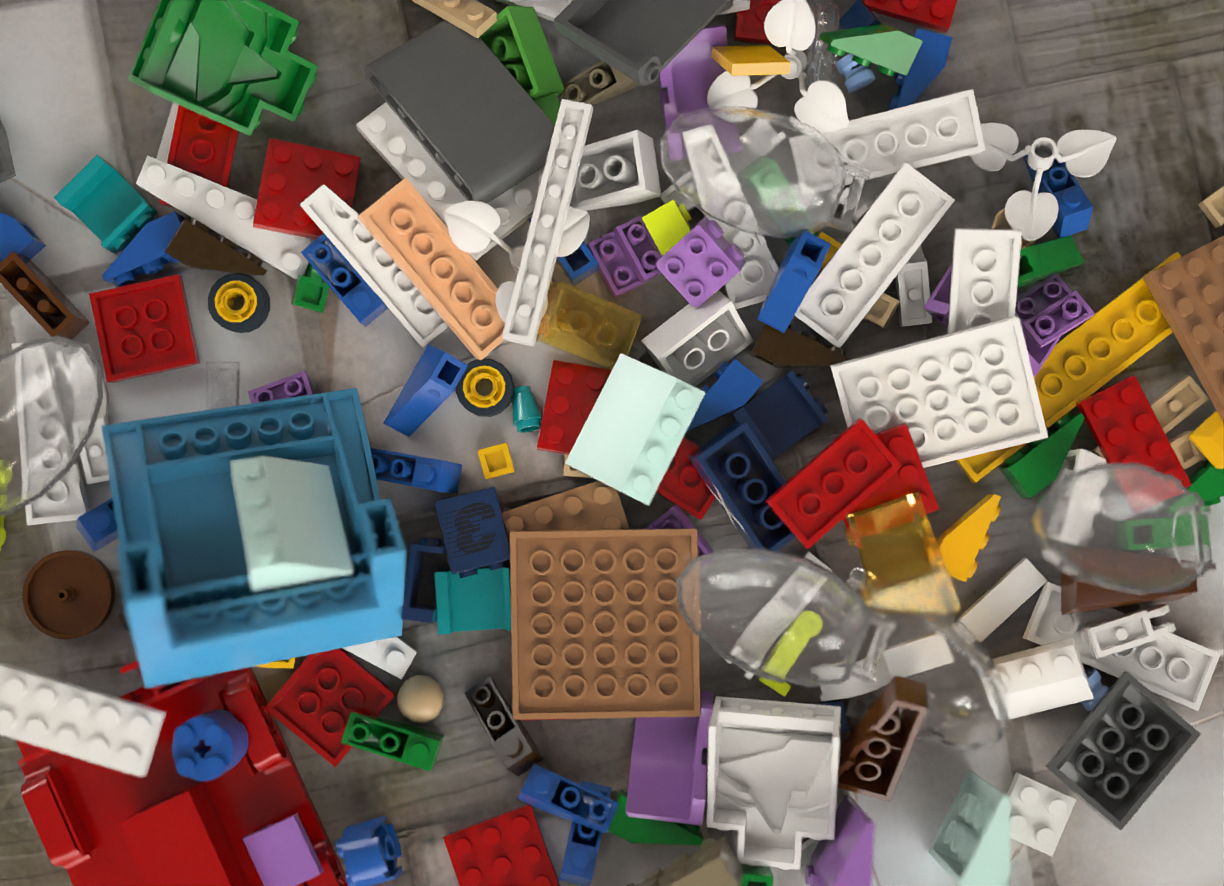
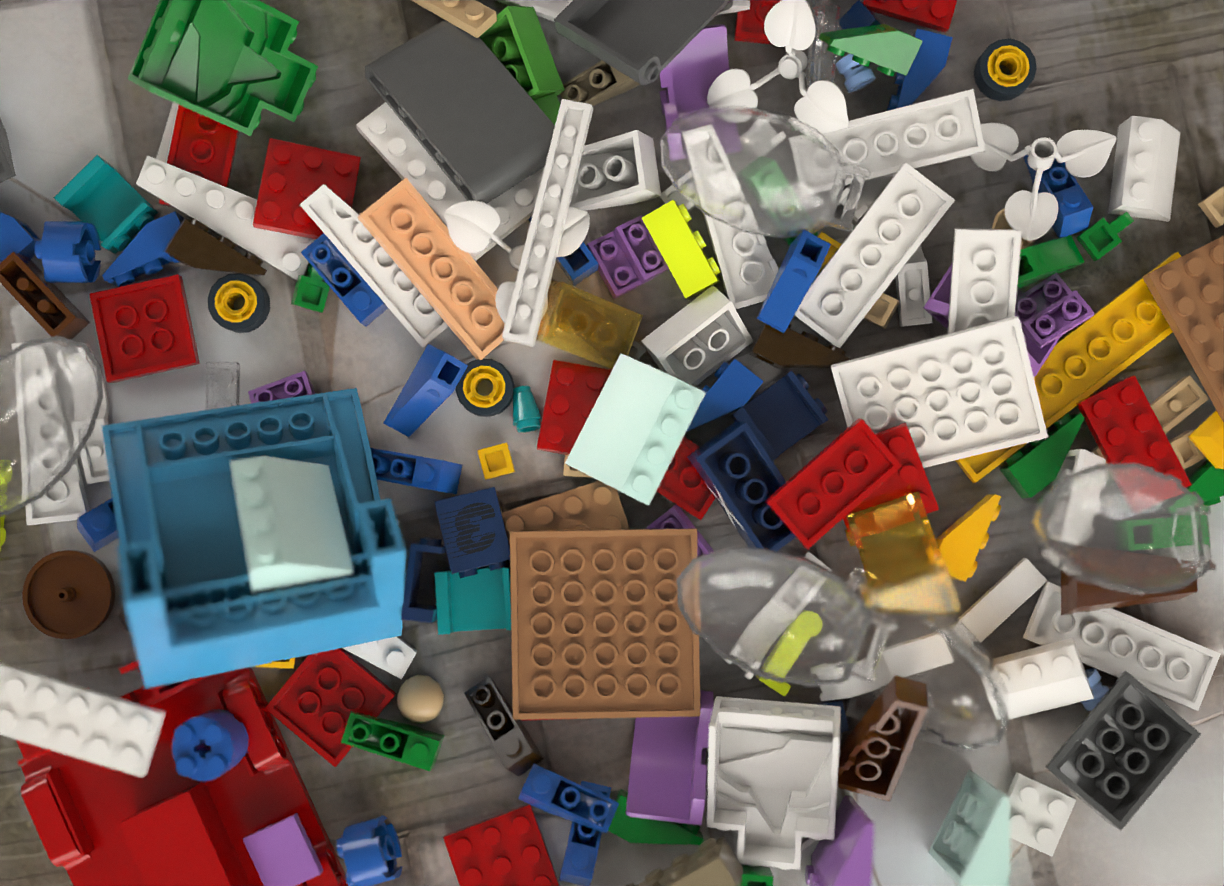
(69, 252): none -> blue brick
(701, 262): medium lavender bracket -> none
(750, 60): yellow tile -> none
(1016, 58): none -> wheel
(1103, 236): none -> green plate
(1126, 631): white hinge -> none
(1144, 169): none -> white slope

